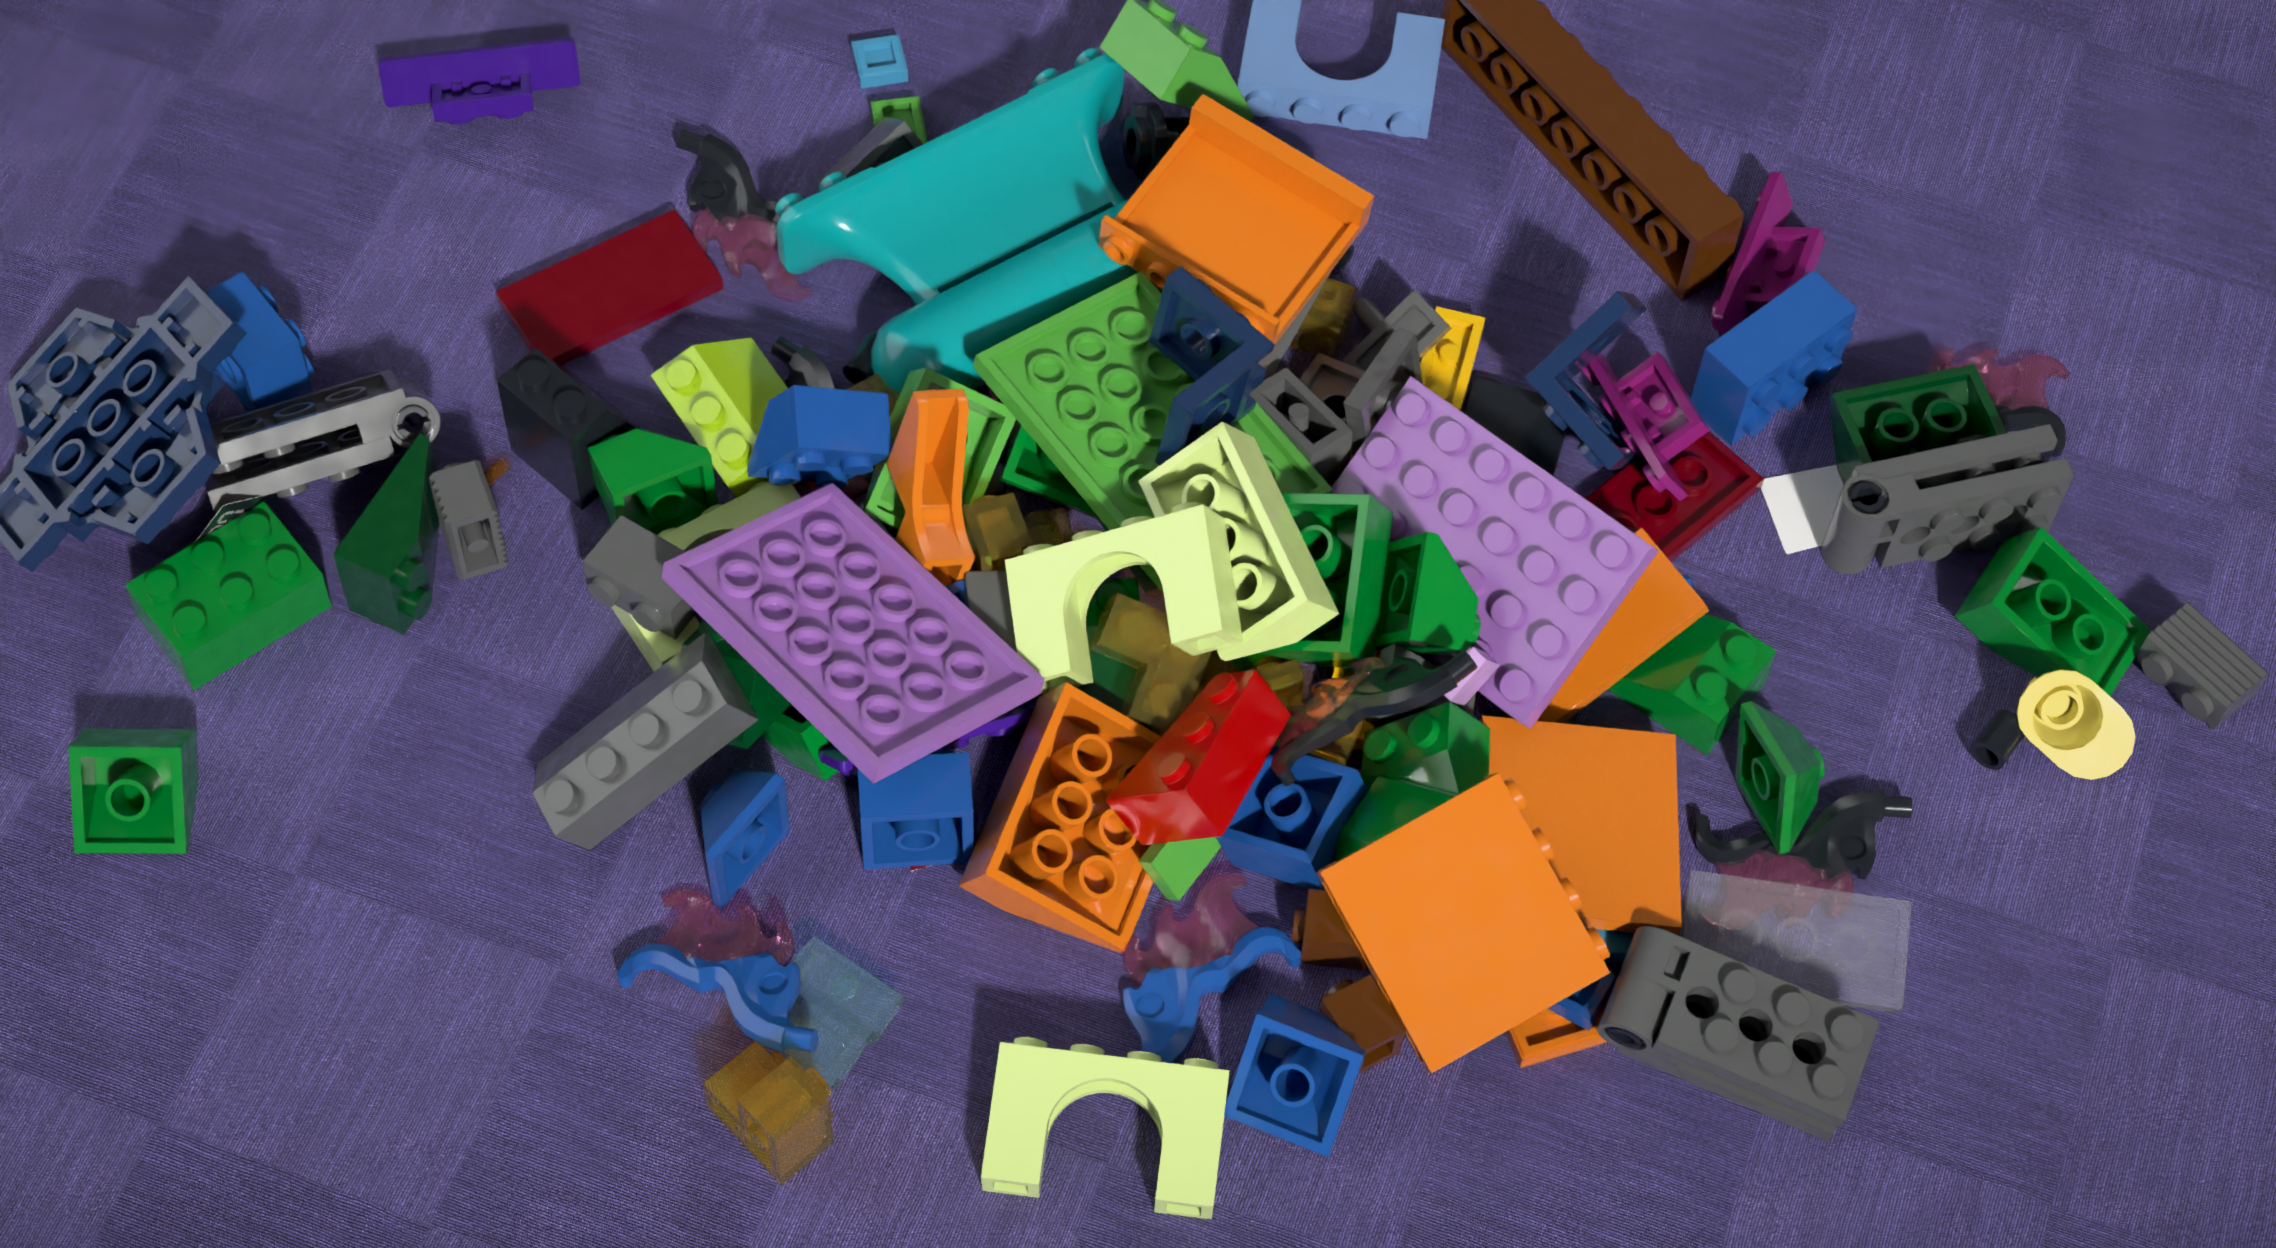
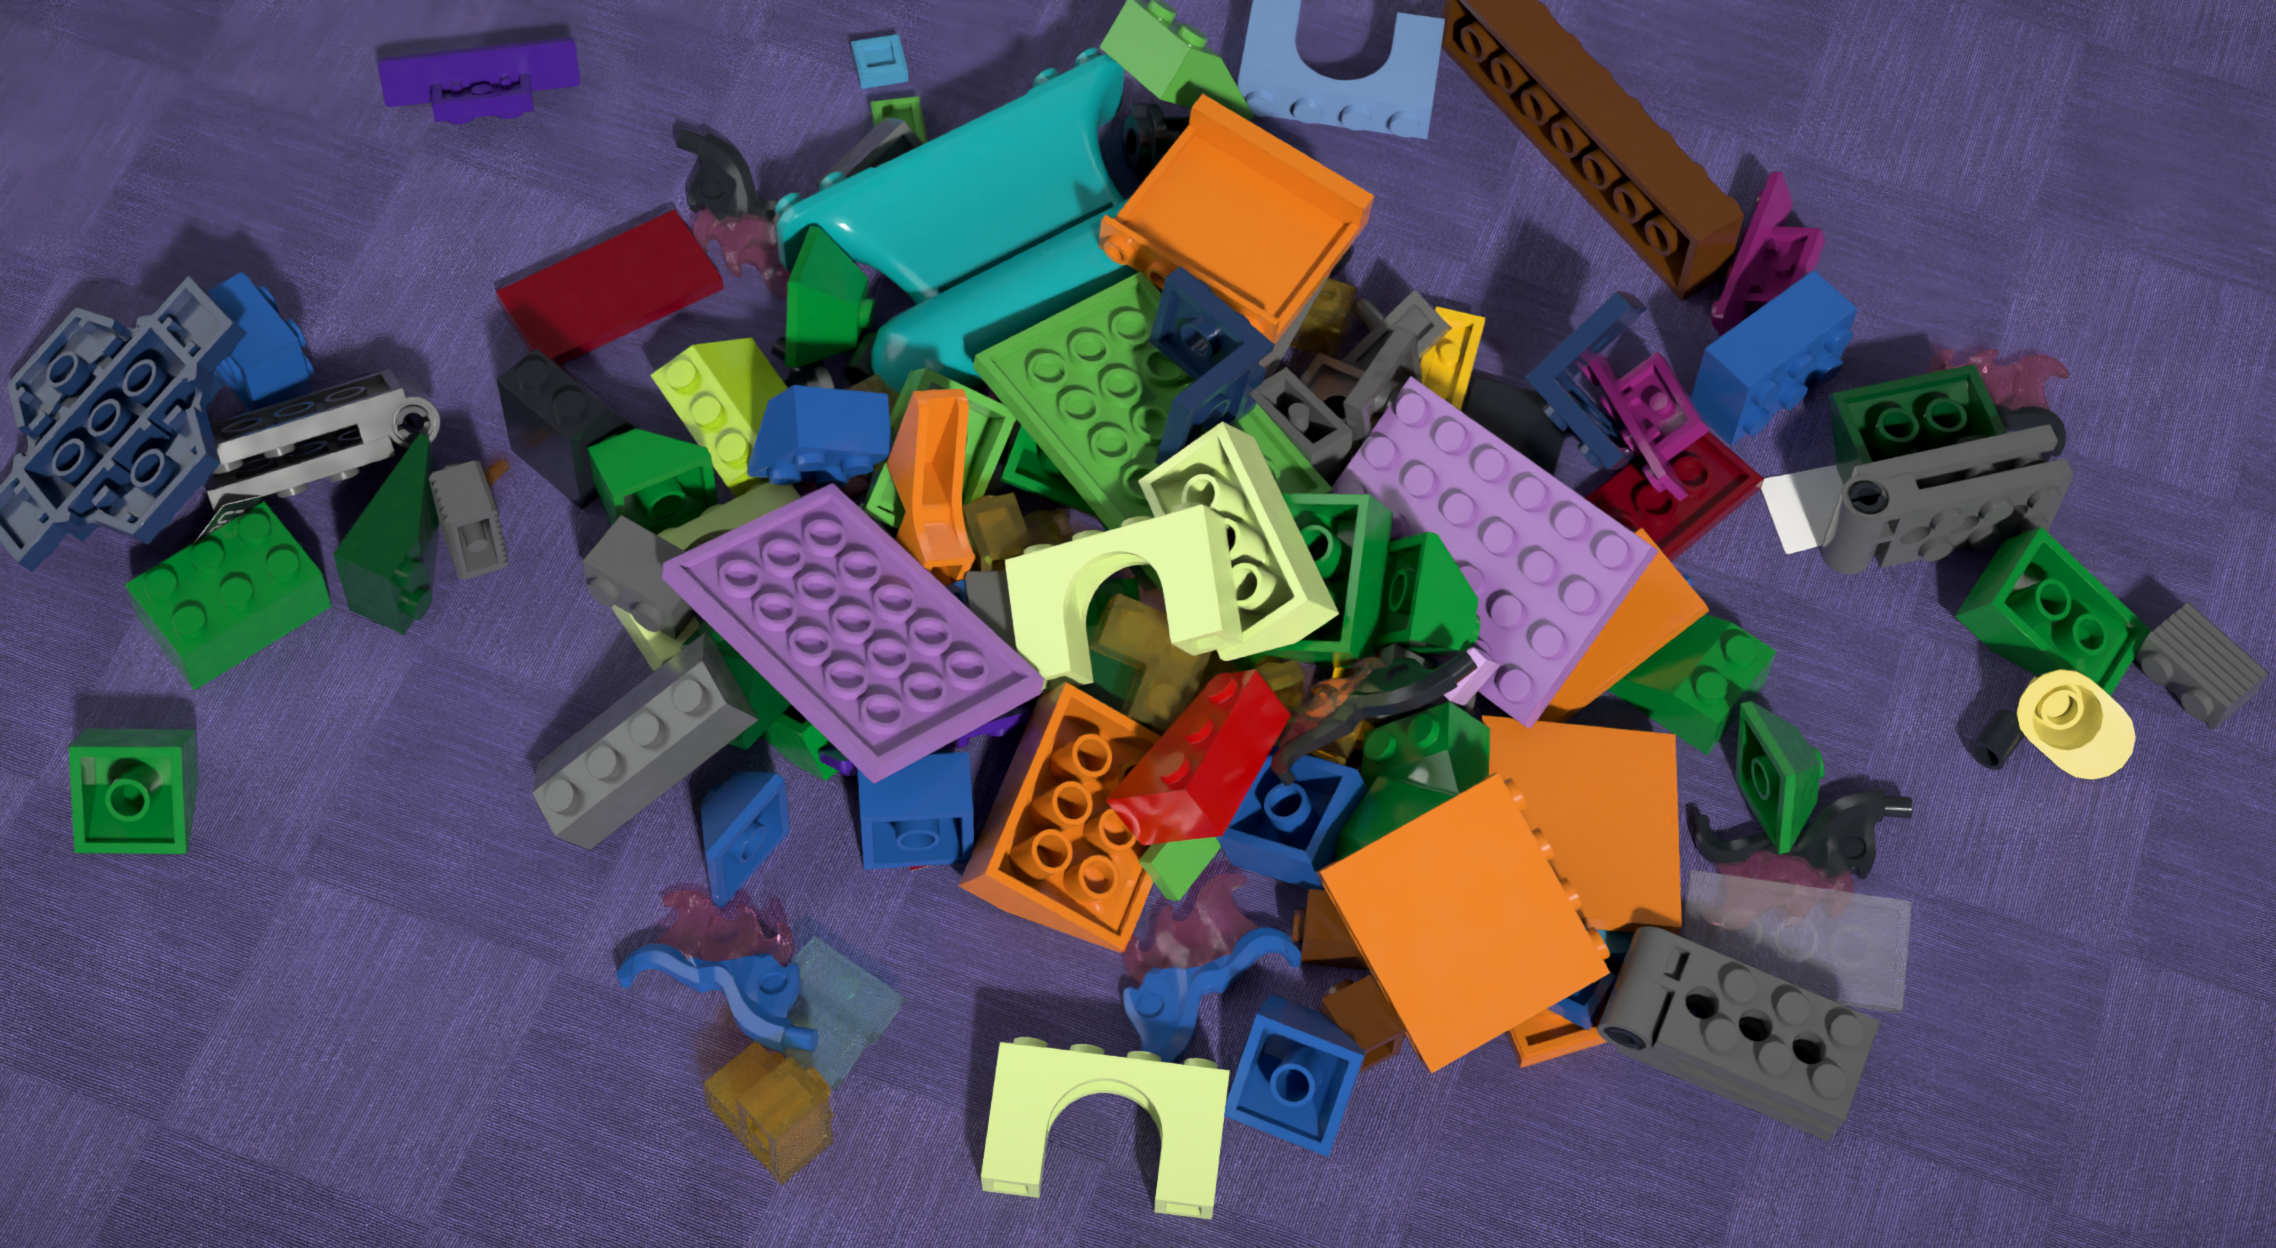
(825, 302): none -> green slope

